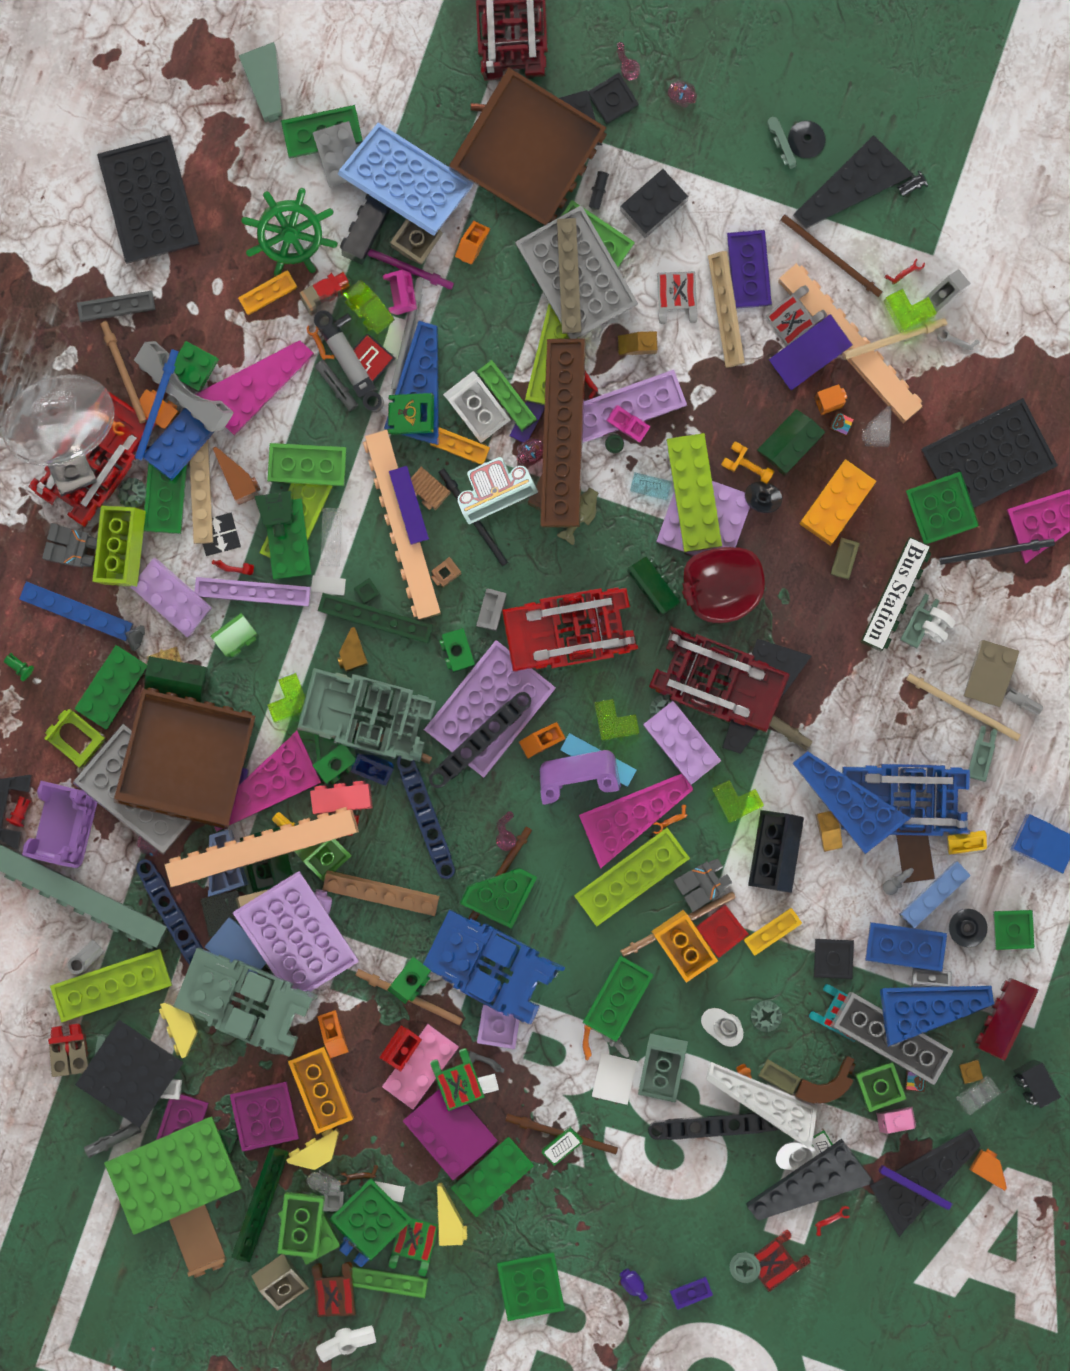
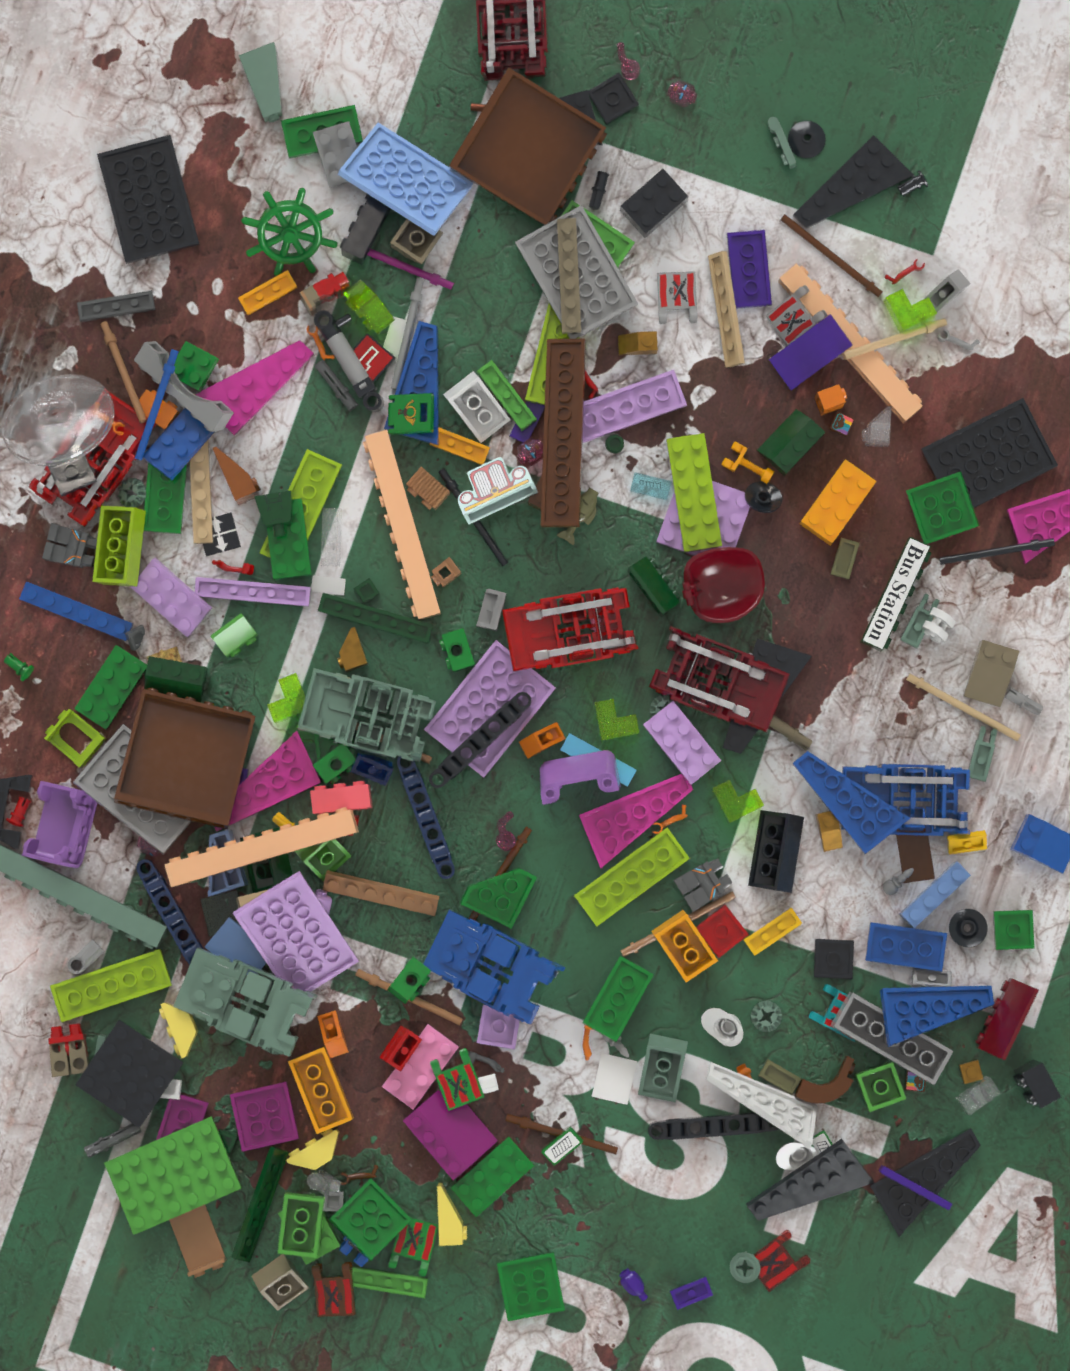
(306, 464): bright green plate -> none
(345, 1342): white piece -> none
(393, 1191): white sticker -> none
(402, 291): dark pink panel -> none
(408, 505): dark purple tile -> none
(472, 242): orange slope -> none
(627, 423): dark pink slope -> none
(831, 1219): red piece -> none
(896, 1120): bright pink torso -> none
(989, 1168): orange slope -> none

